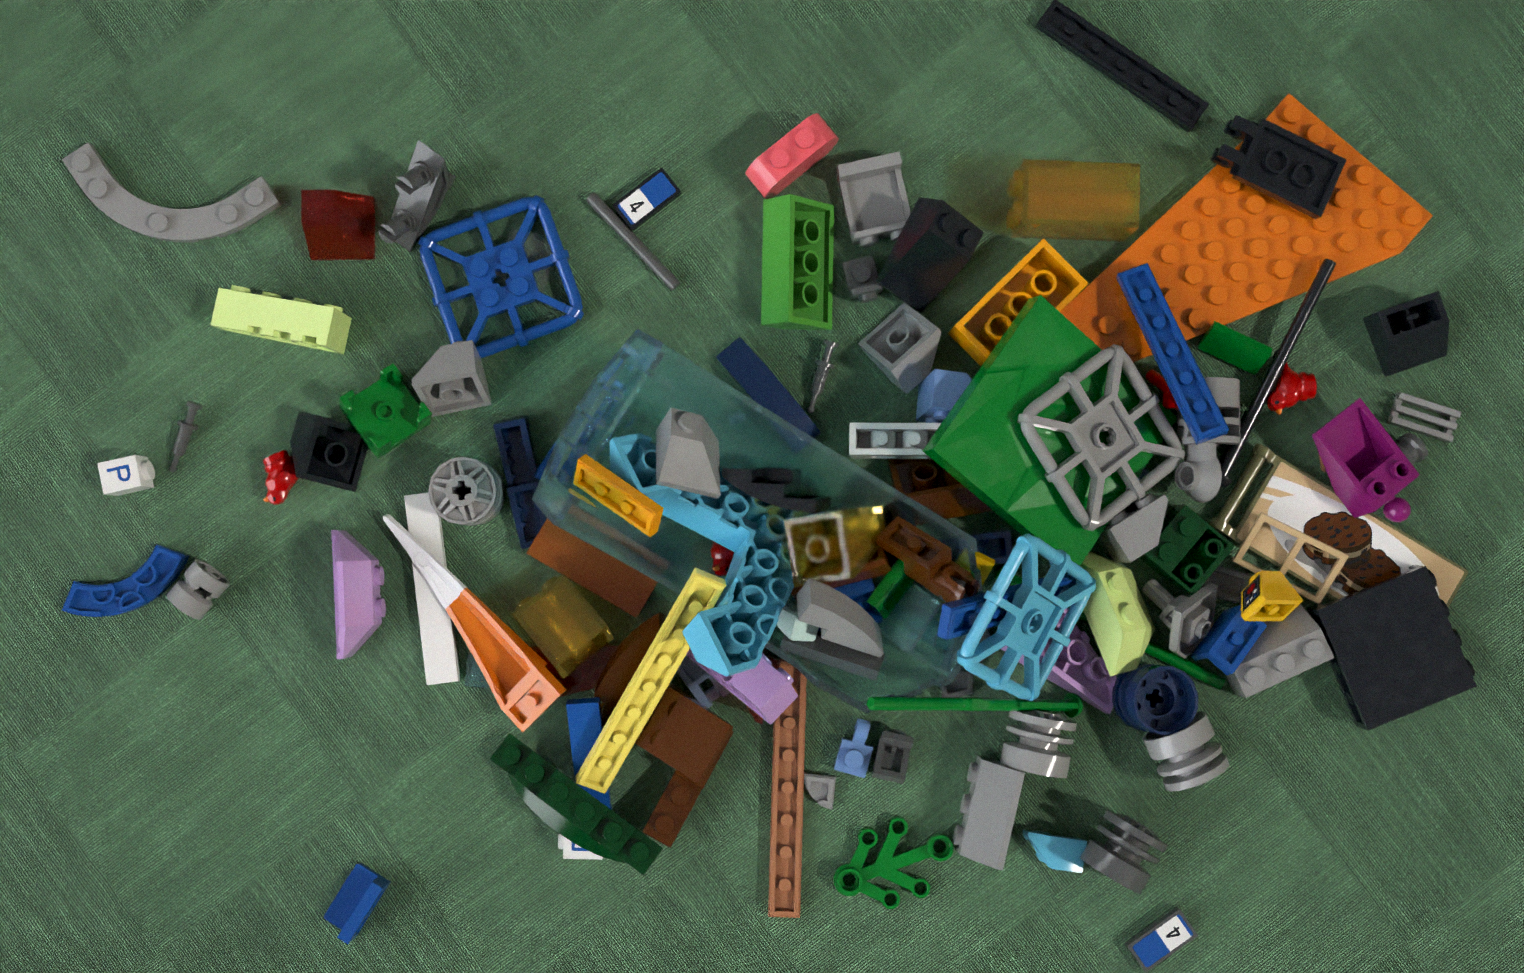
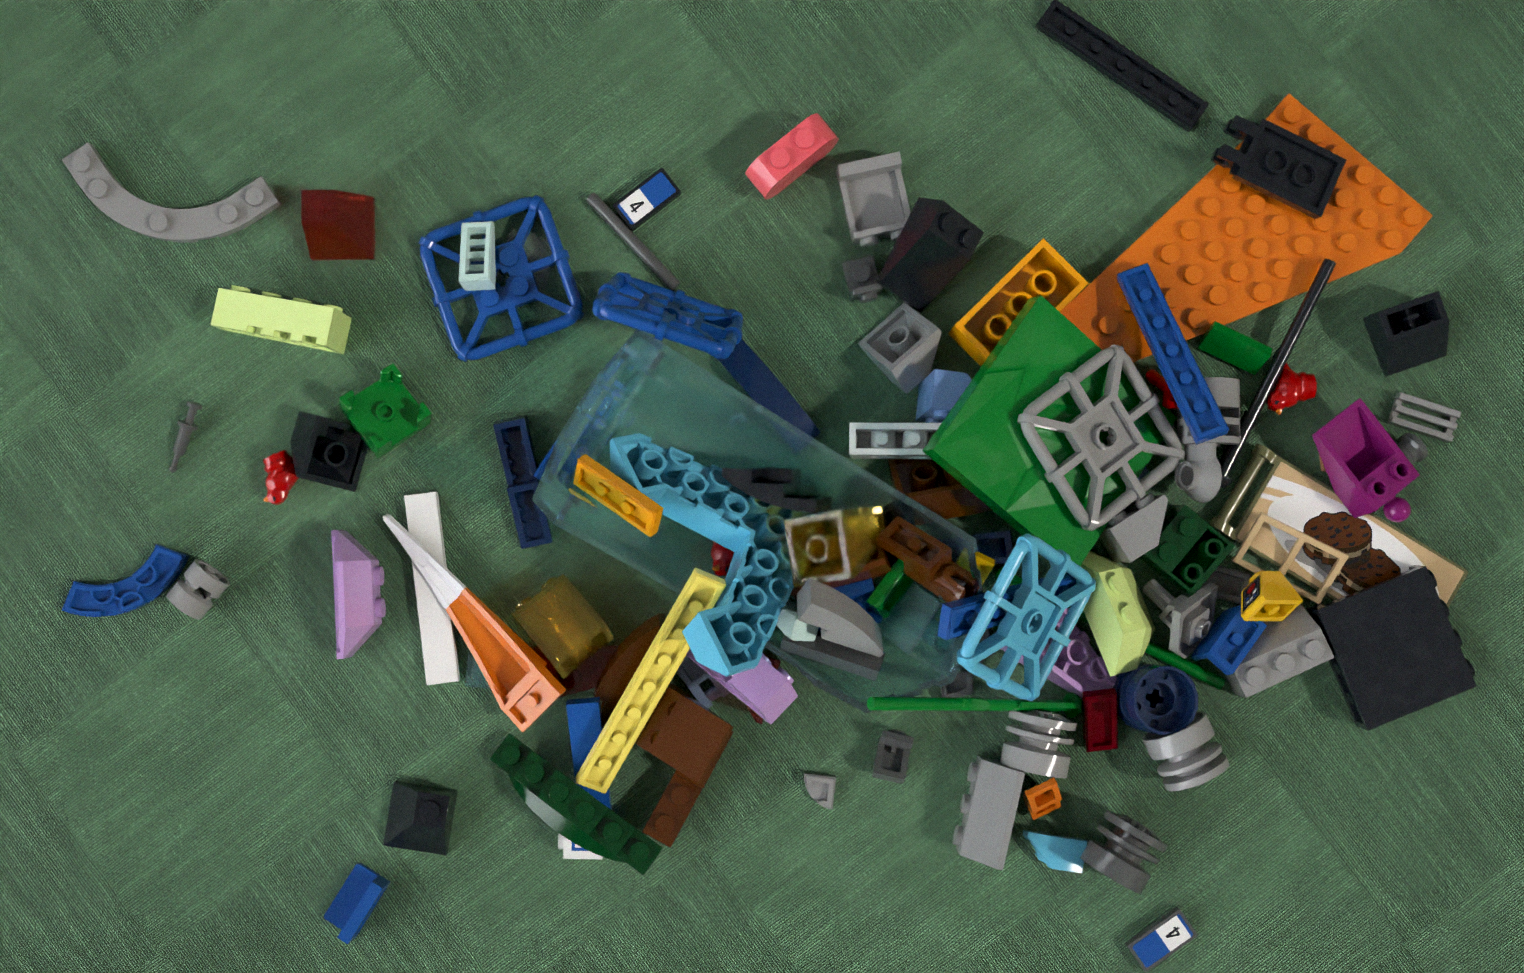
(126, 475): white brick -> none
(419, 197): dark grey connector -> none
(420, 818): none -> black slope
(453, 380): light grey slope -> none
(476, 508): light grey wheel -> none
(480, 275): none -> light aqua slope
(592, 568): dark orange tile -> none
(669, 315): none -> blue plate
(687, 454): light grey slope -> none
(787, 803): nougat tile -> none
(797, 263): bright green slope -> none
(821, 373): dark grey piece -> none
(854, 753): medium blue plate -> none
(887, 865): green plant -> none
(1042, 798): none -> orange slope
(1074, 200): clear yellow brick -> none
(1100, 720): none -> dark red tile

